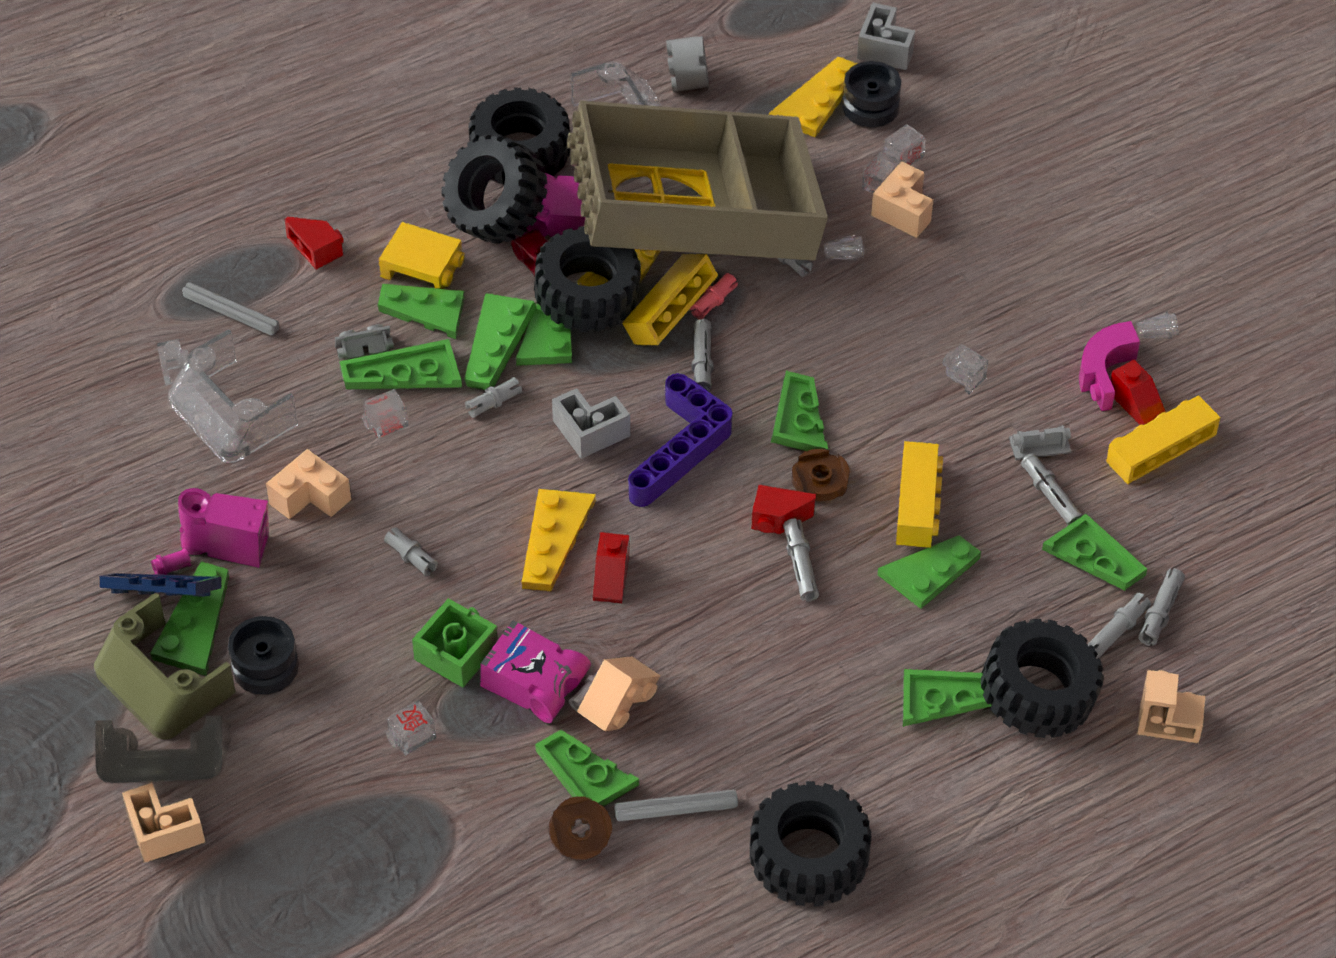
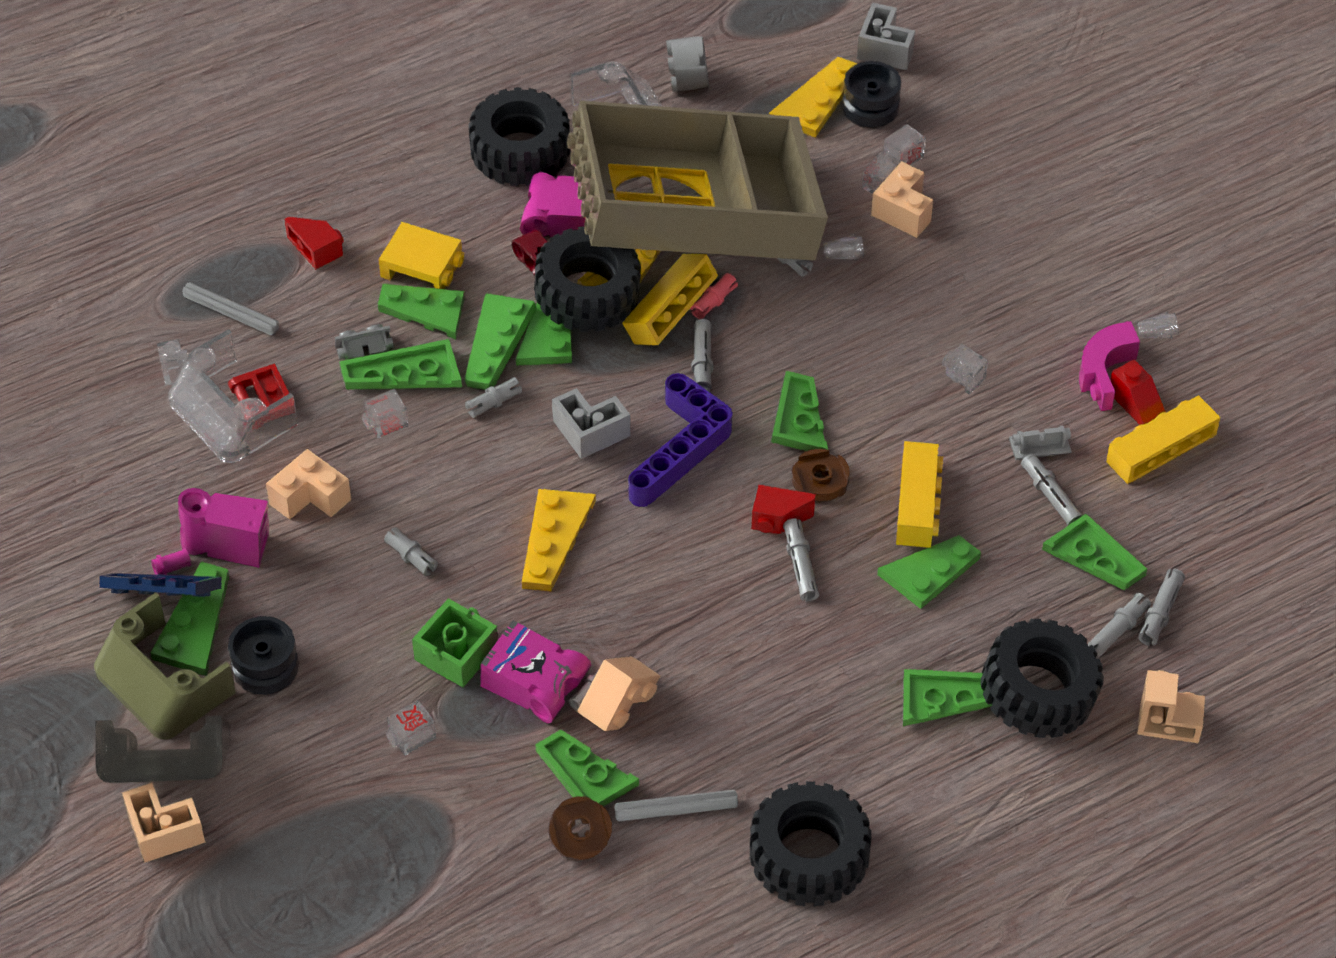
(265, 381): none -> red plate
(468, 180): black tyre -> none
(611, 567): red slope -> none

